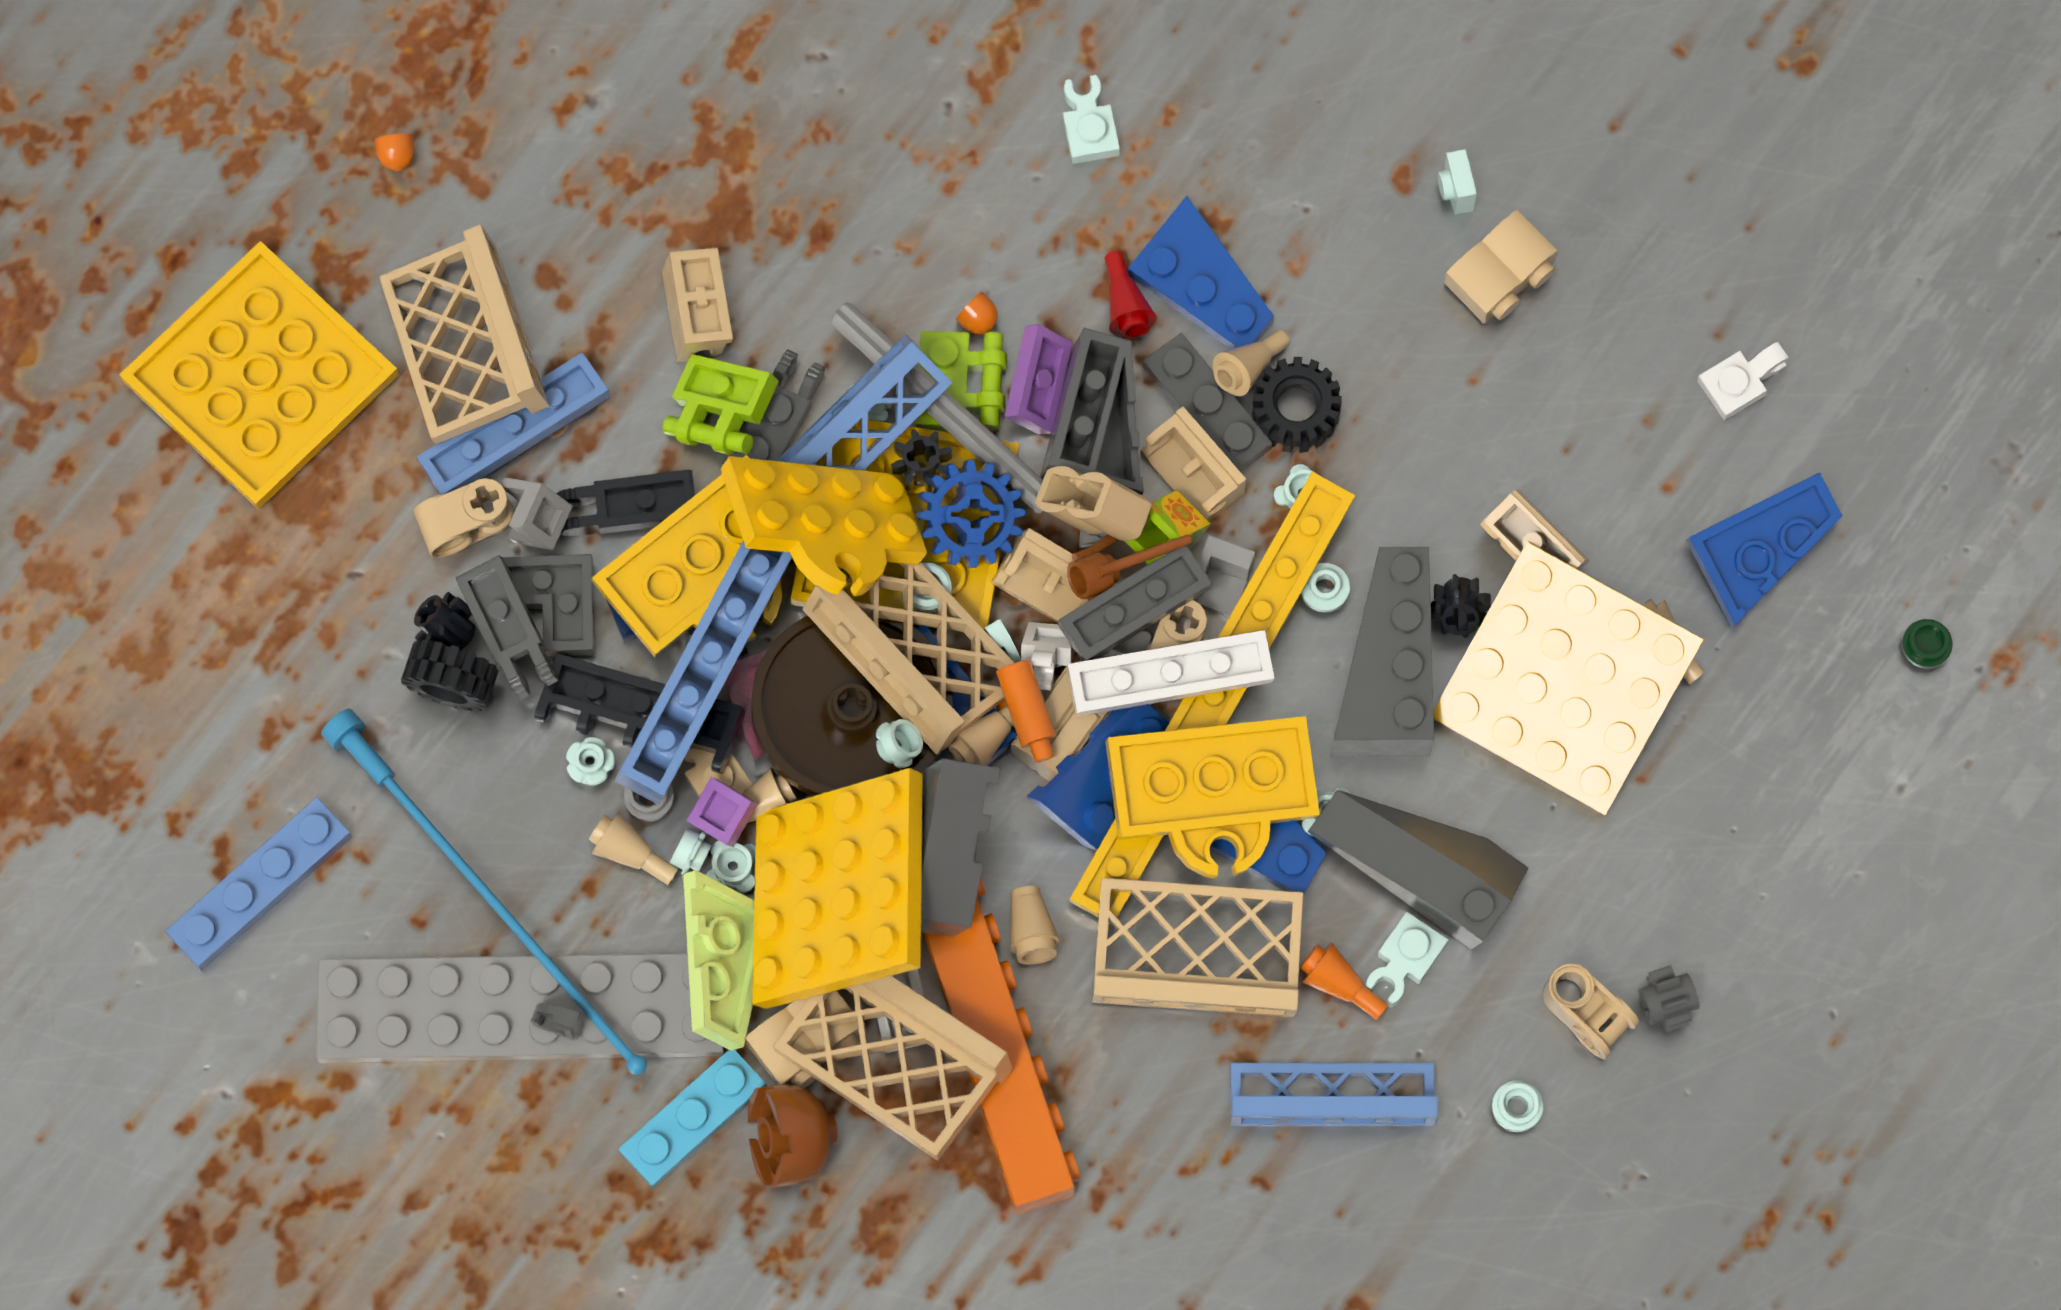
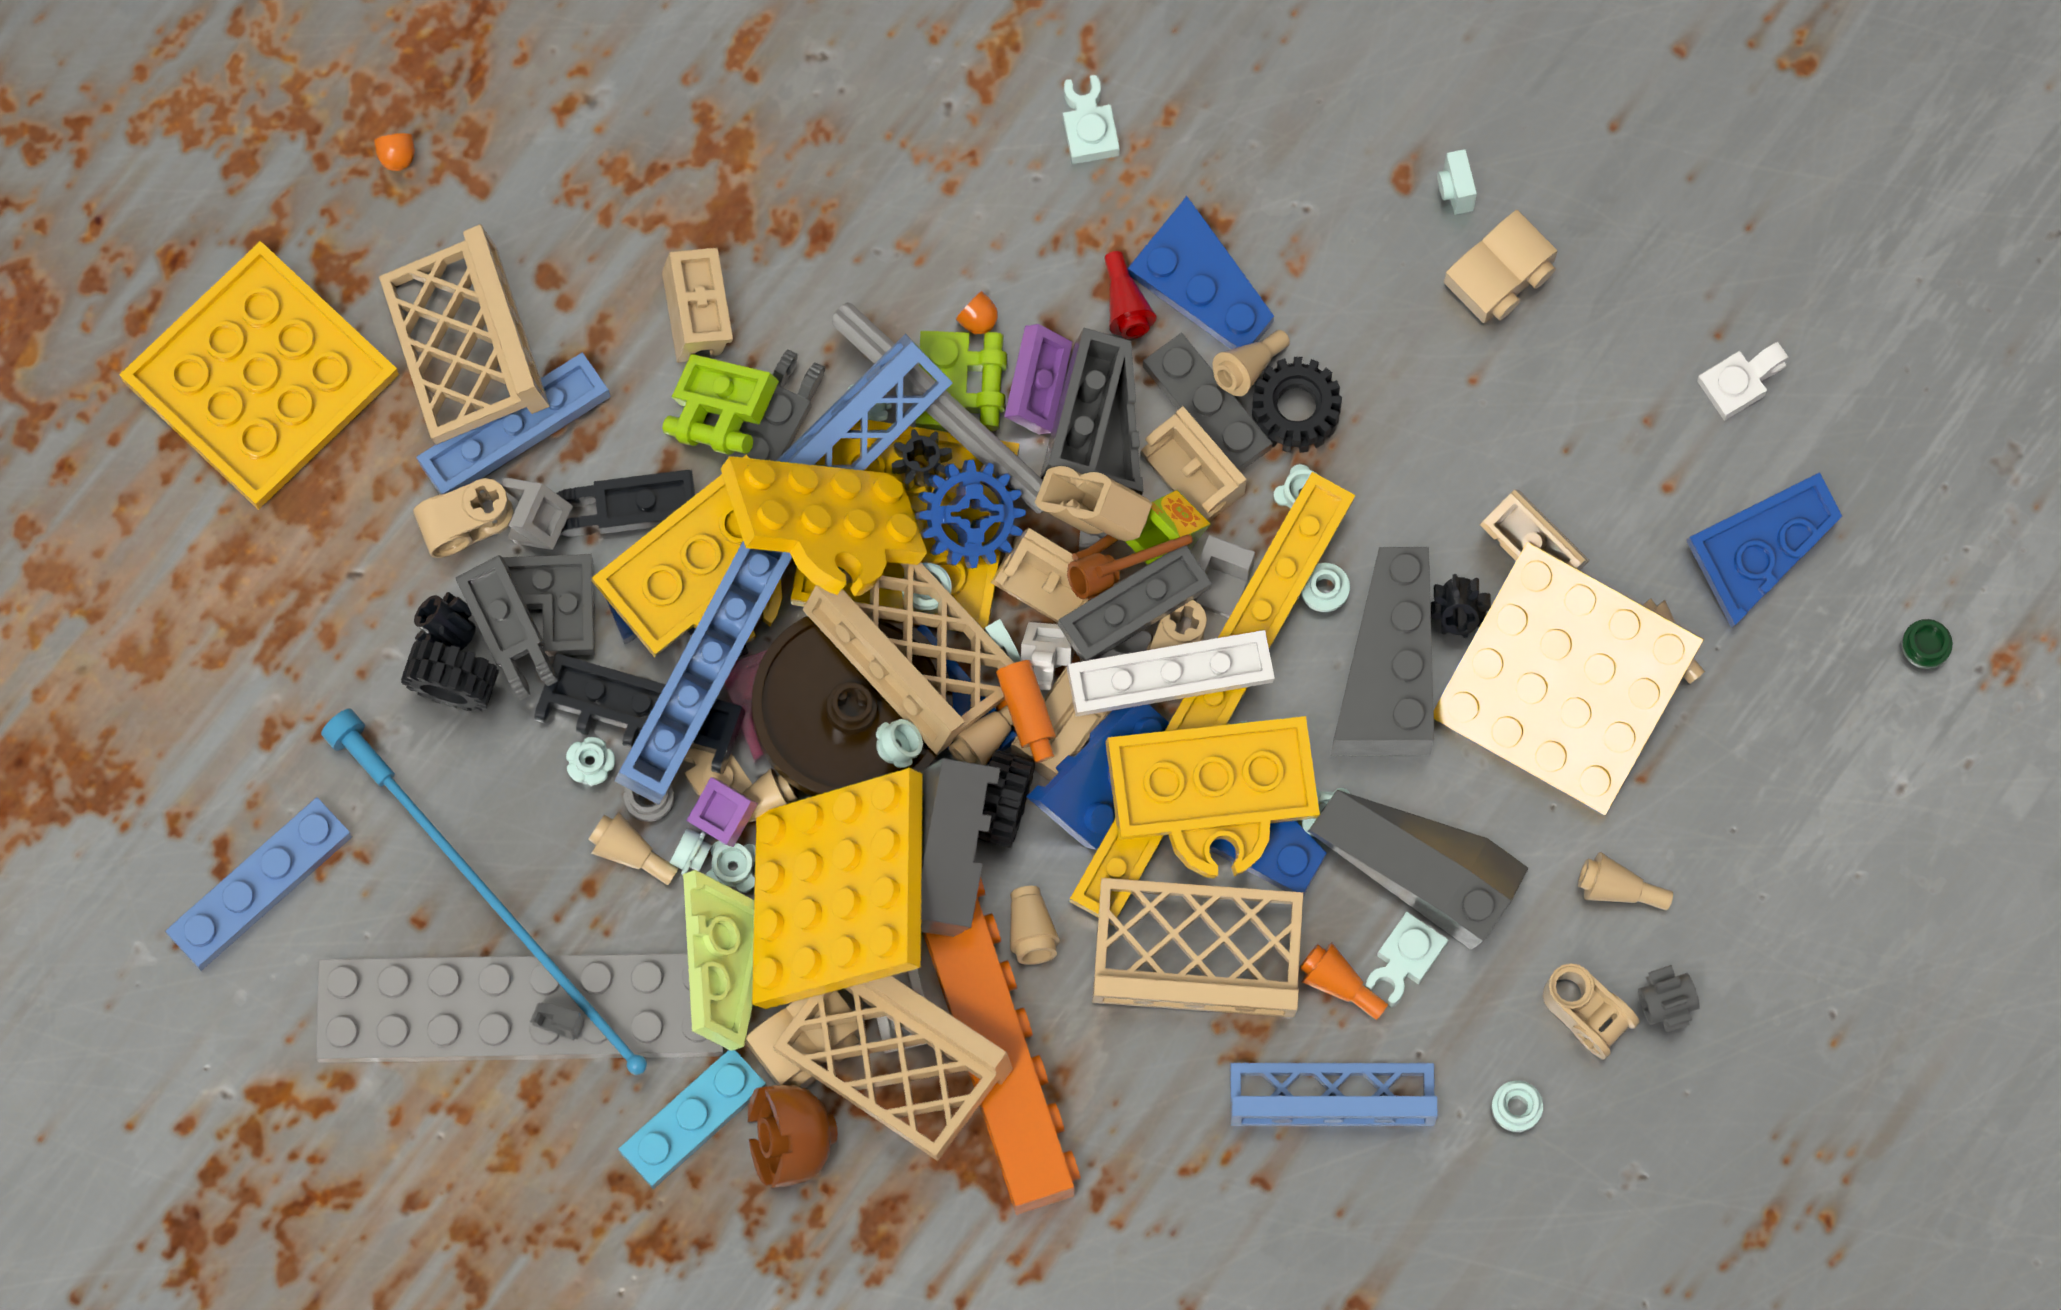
(1007, 798): none -> black tyre
(1609, 881): none -> tan cone

